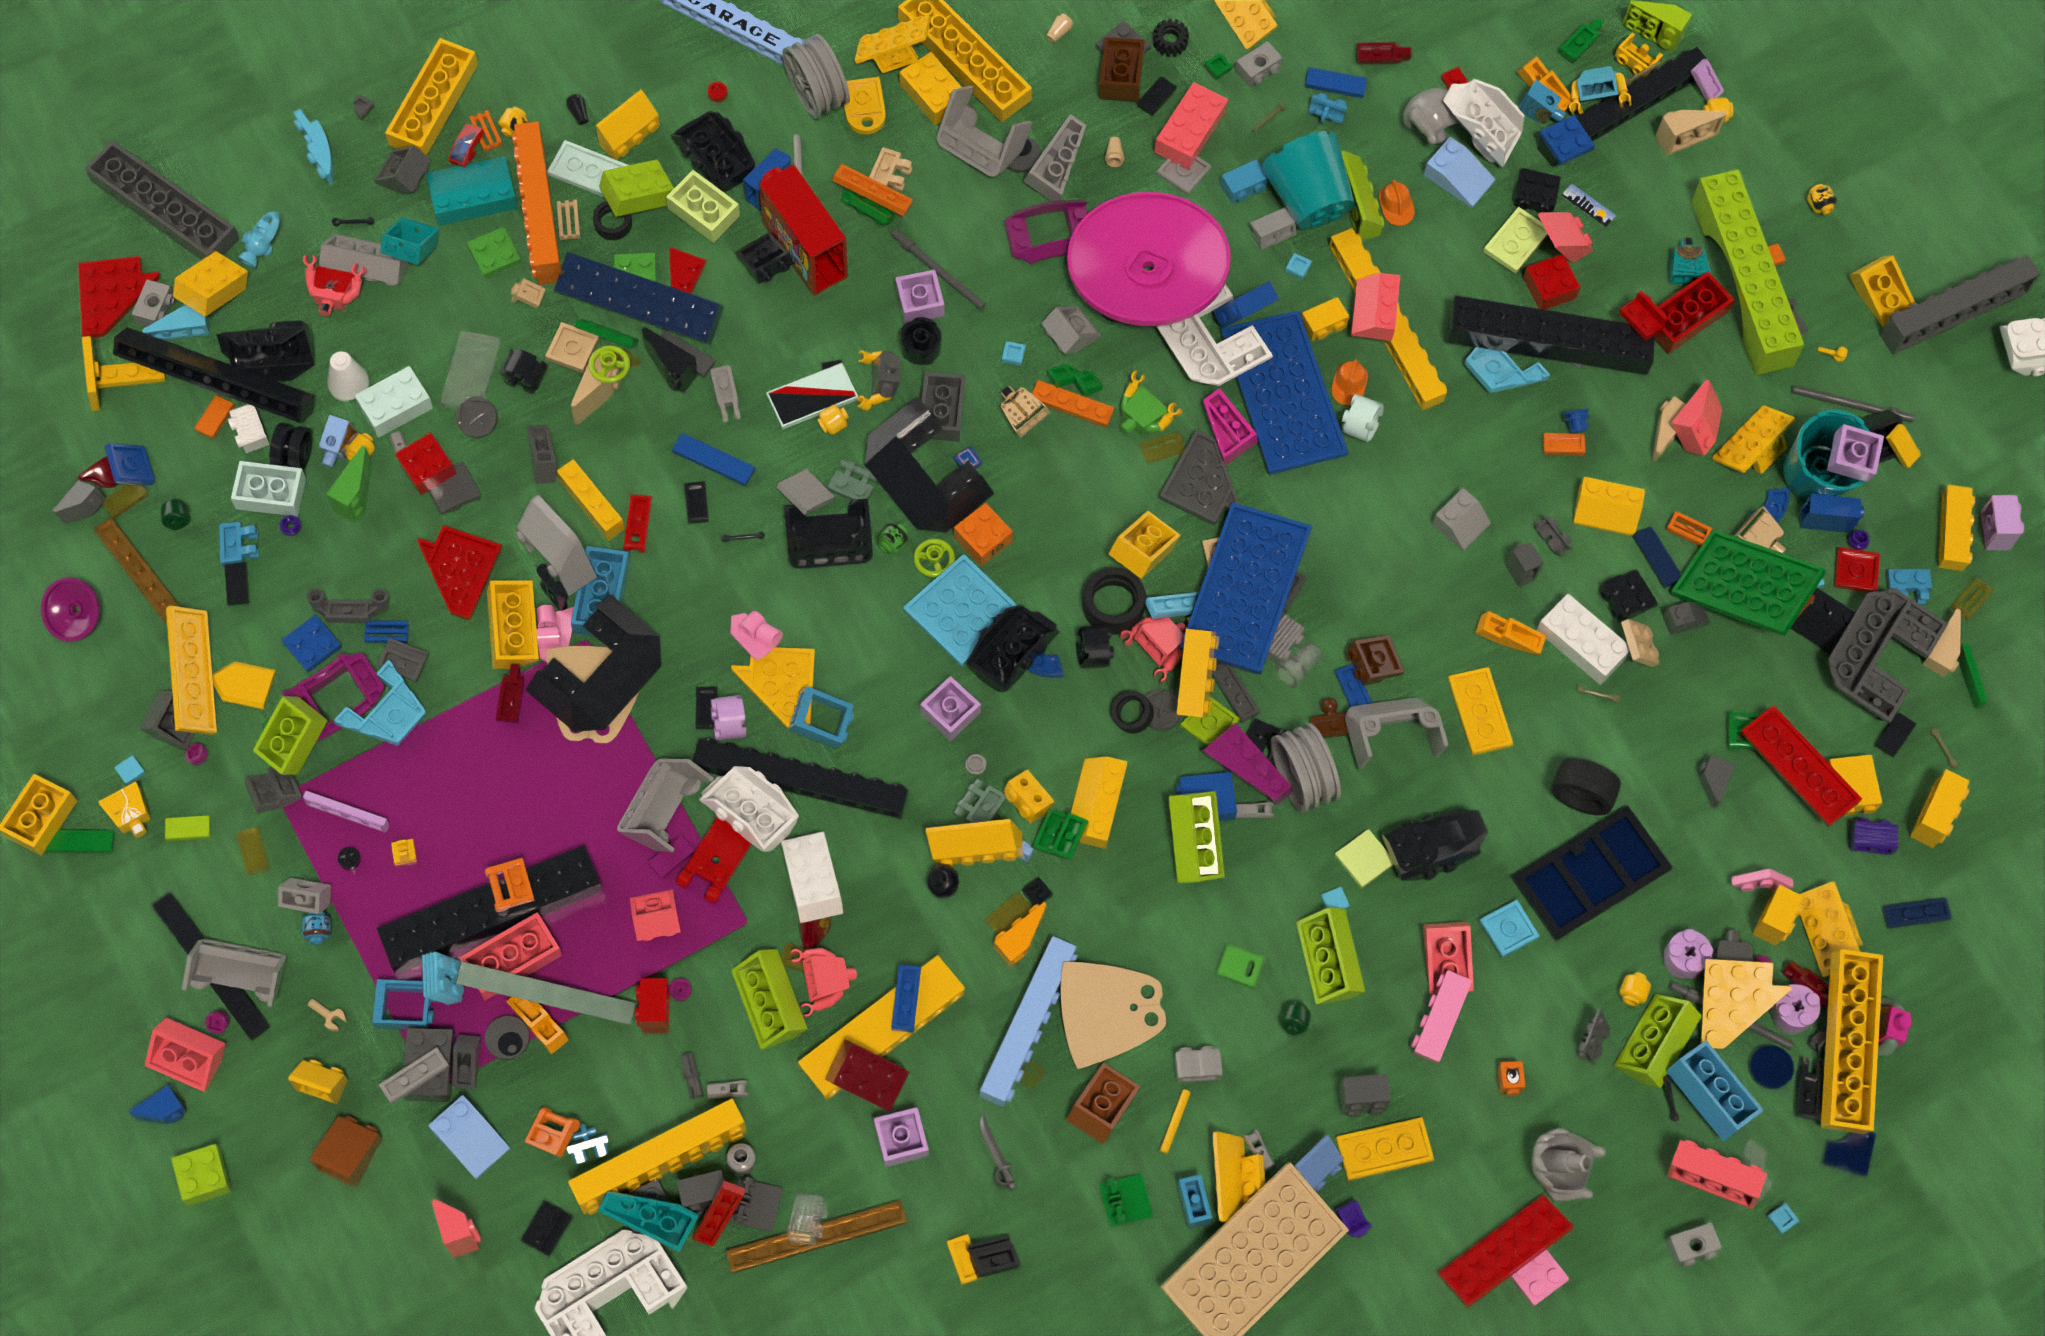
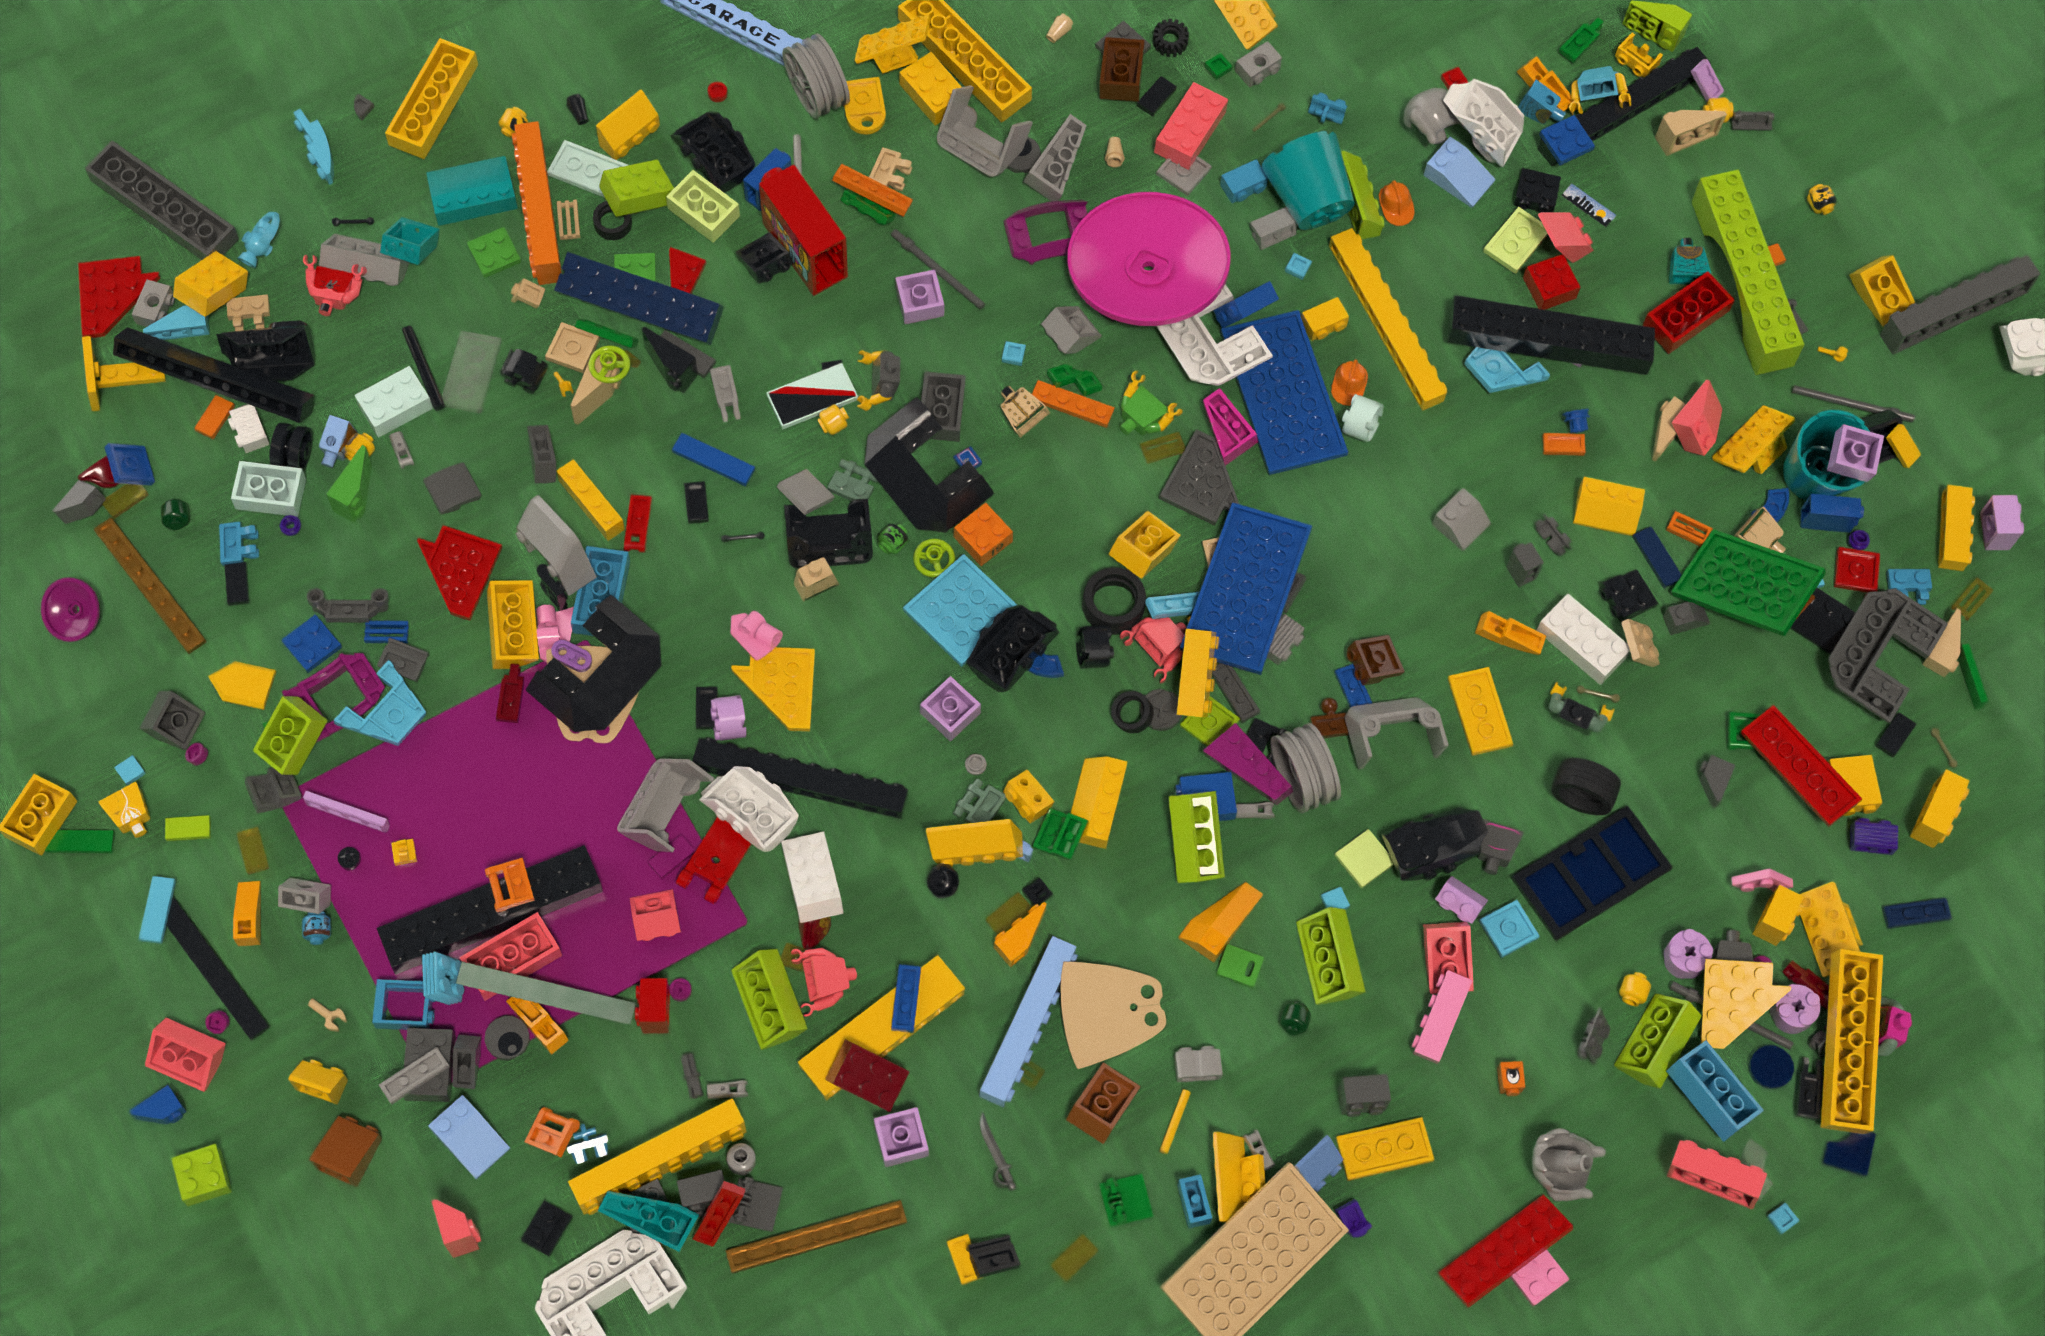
(157, 910): none -> medium azure tile
(191, 670): yellow tile -> none
(235, 967): light grey windscreen -> none
(247, 914): none -> light orange slope
(248, 307): none -> tan plate
(346, 377): white cone -> none
(403, 170): dark grey slope -> none
(423, 368): none -> black axle
(425, 463): red brick -> none
(464, 145): red slope -> none
(476, 417): dark grey tile -> none
(480, 117): orange tile -> none
(563, 385): none -> yellow hand
(572, 656): none -> medium lavender plate
(797, 722): dark azure window -> none
(806, 1219): clear brick -> none
(814, 579): none -> tan torso
(921, 341): black brick -> none
(1074, 1258): none -> clear yellow tile
(1217, 925): none -> light orange wedge
(1298, 665): clear plant -> none
(1336, 82): blue tile -> none
(1376, 306): coral slope -> none
(1382, 53): dark red hinge -> none
(1461, 900): none -> lavender brick
(1498, 846): none -> dark grey torso
(1575, 714): none -> torso
(1629, 81): olive piece -> none
(1644, 316): red bracket -> none
(1673, 1115): black hinge -> none
(1680, 1245): light grey brick -> none
(1752, 120): none -> dark grey hinge

